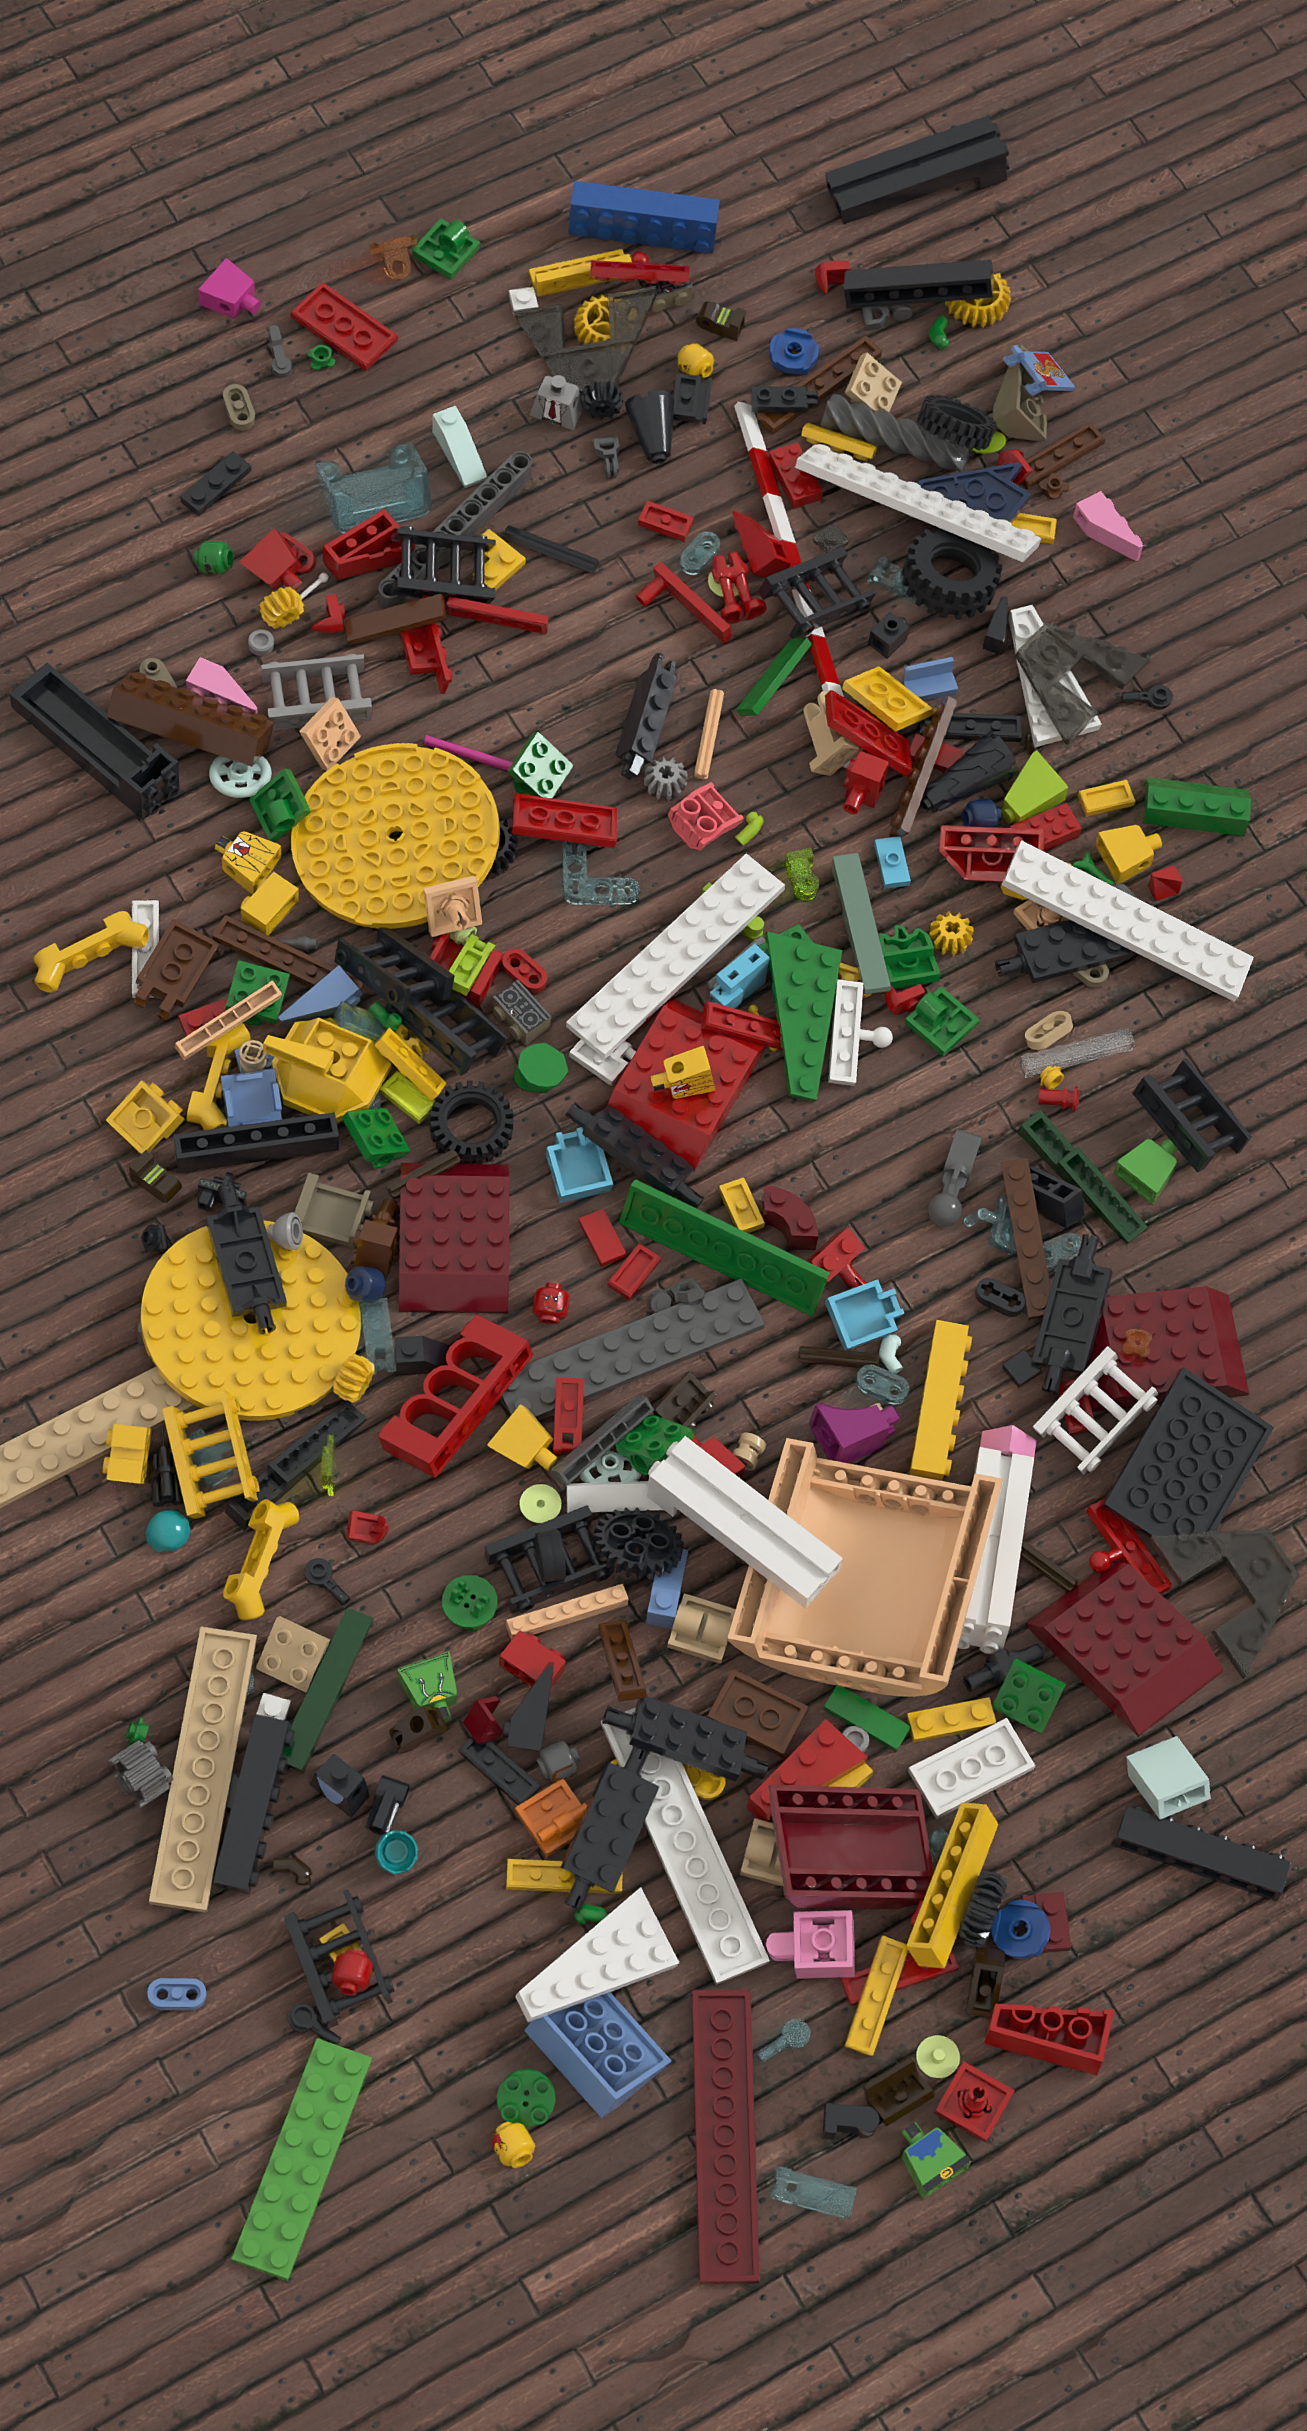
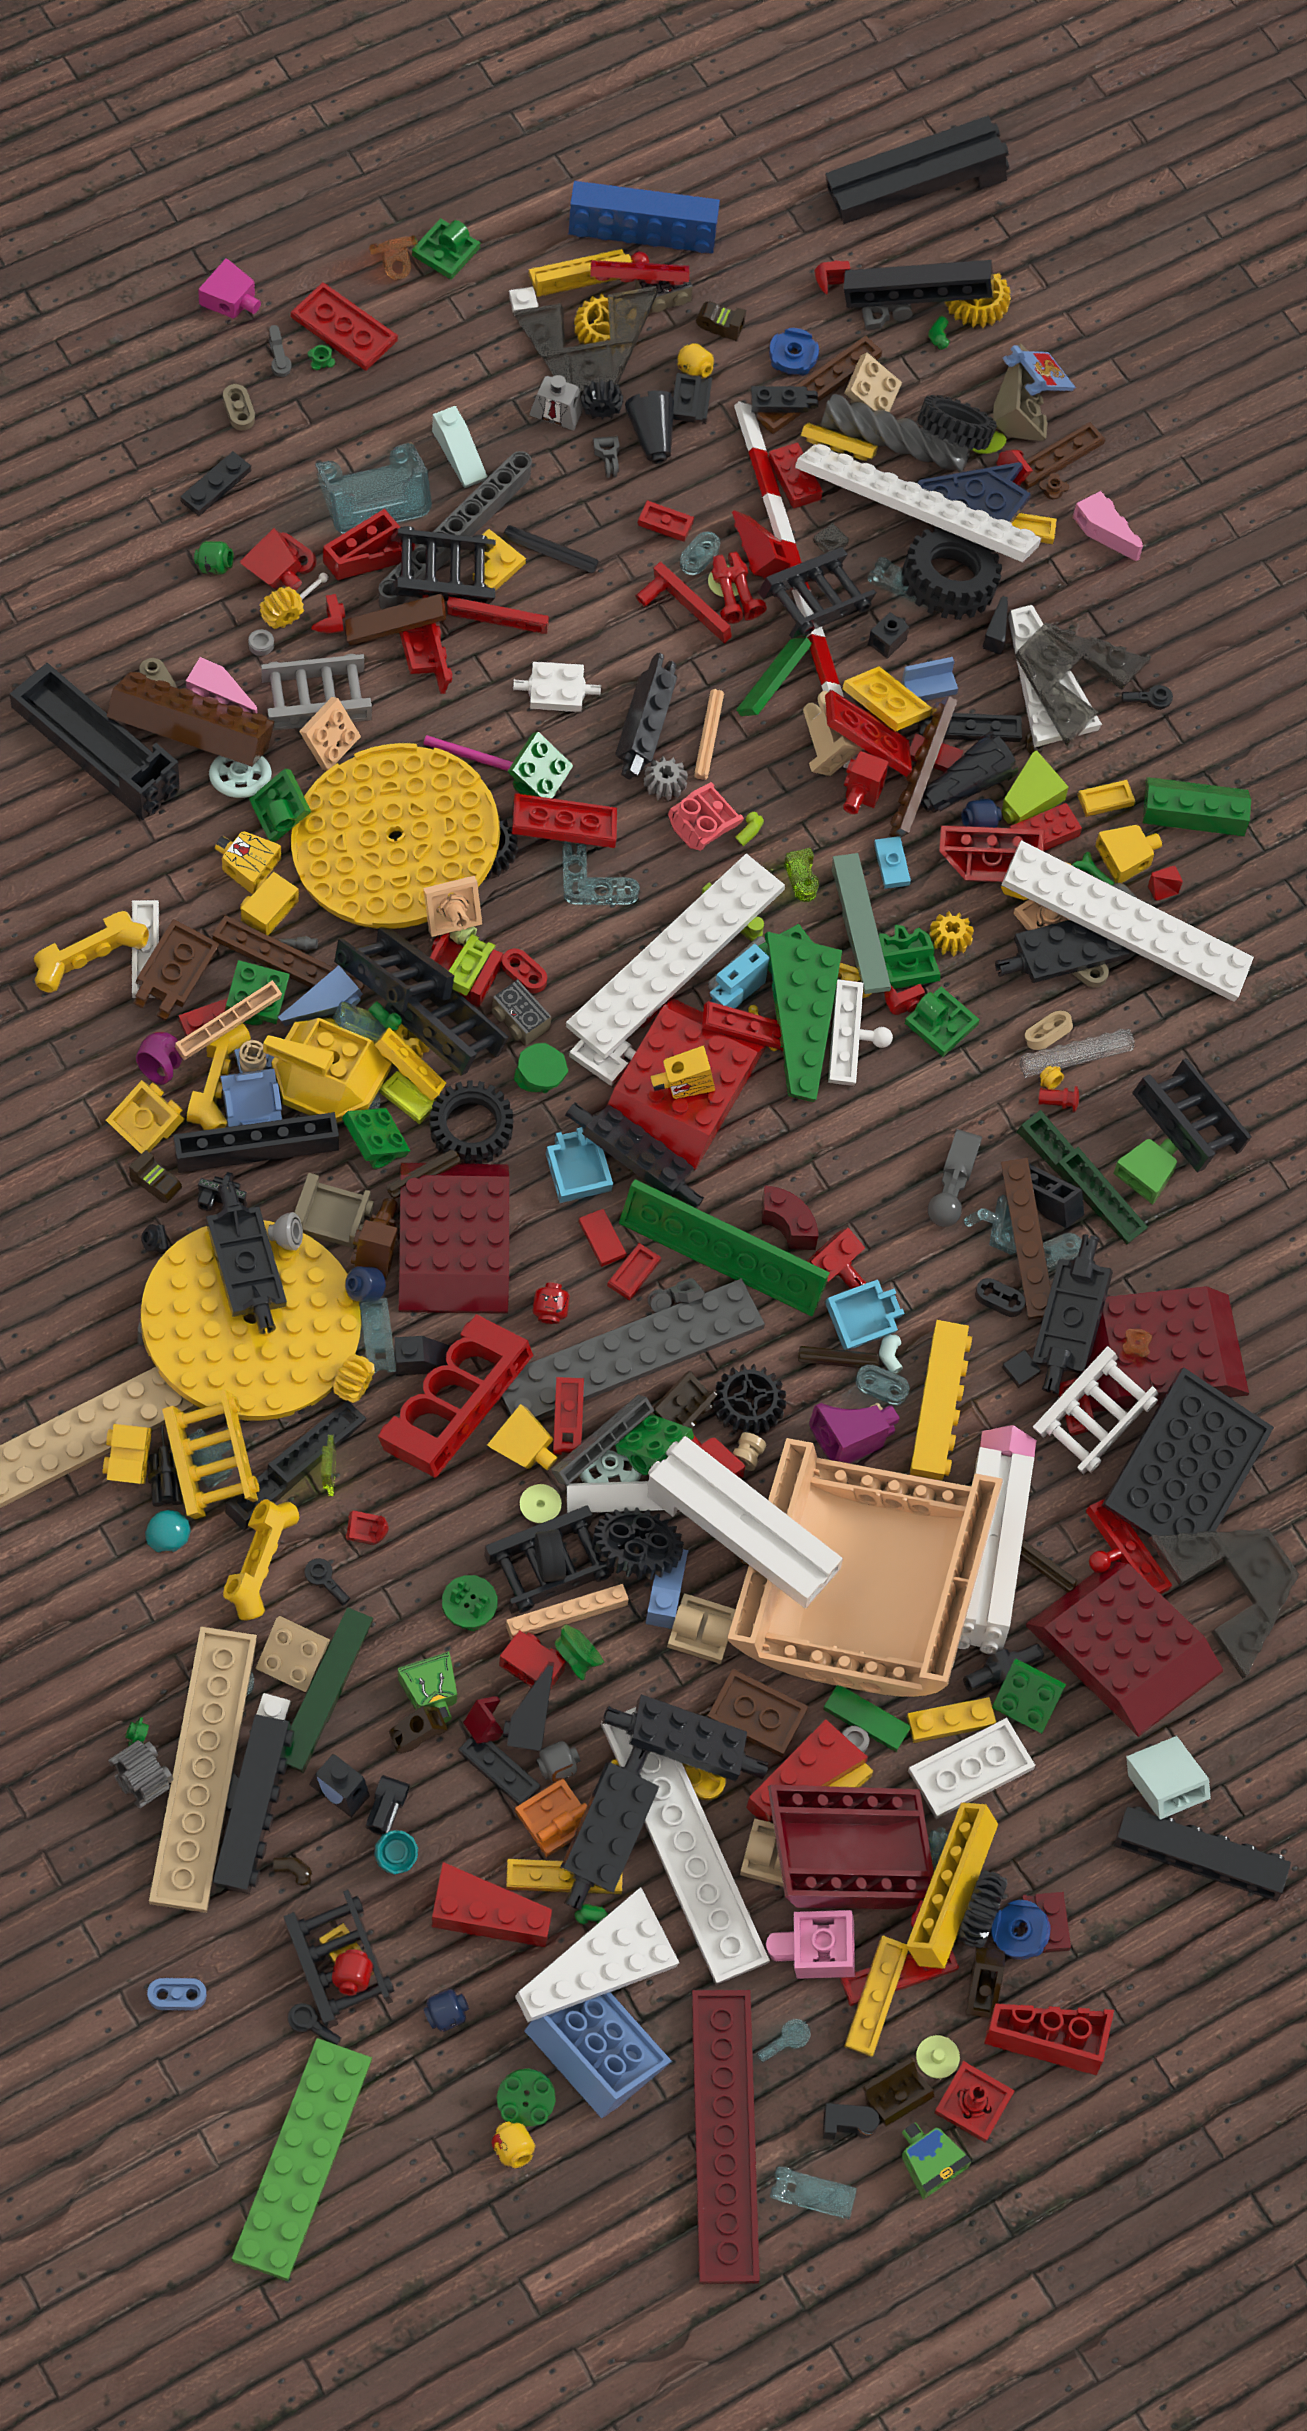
(158, 1051): none -> magenta helmet
(446, 2010): none -> dark blue head
(486, 1910): none -> red wedge
(557, 686): none -> white plate
(577, 1651): none -> green hat
(622, 1660): reddish brown tile -> none
(741, 1205): yellow plate -> none
(768, 1394): none -> black gear

